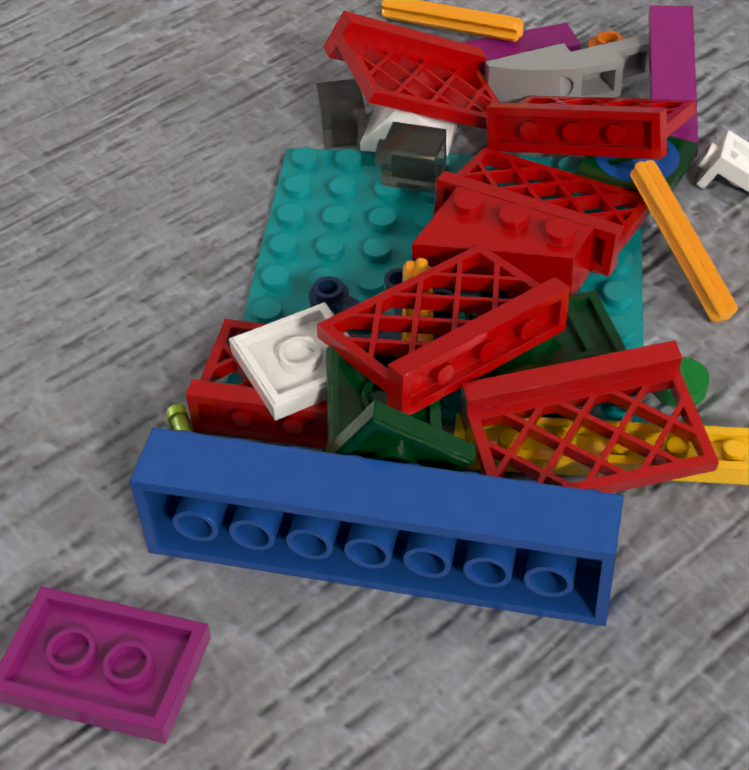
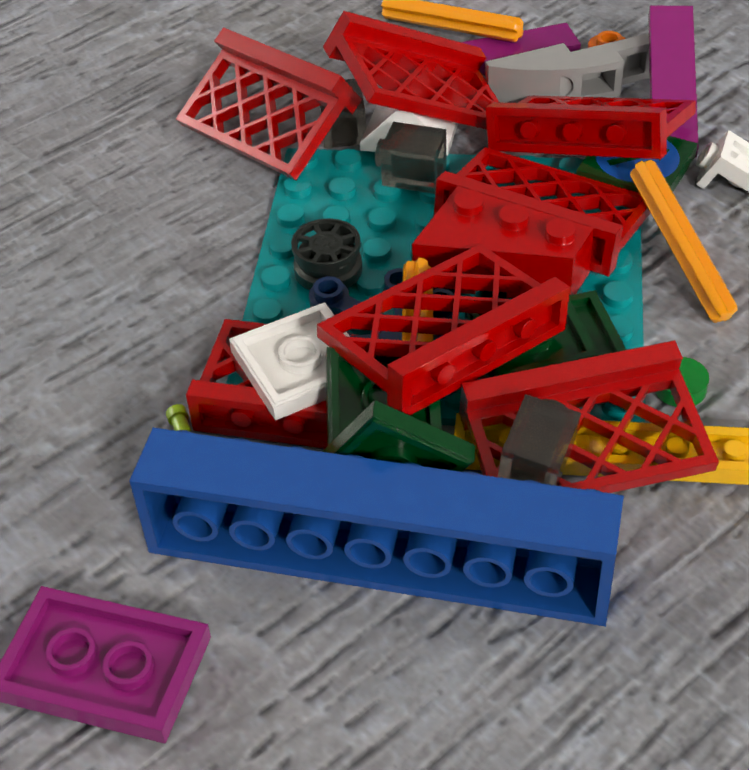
(289, 74): none -> red fence
(327, 252): none -> pearl dark grey wheel
(539, 441): none -> clear smoke brick

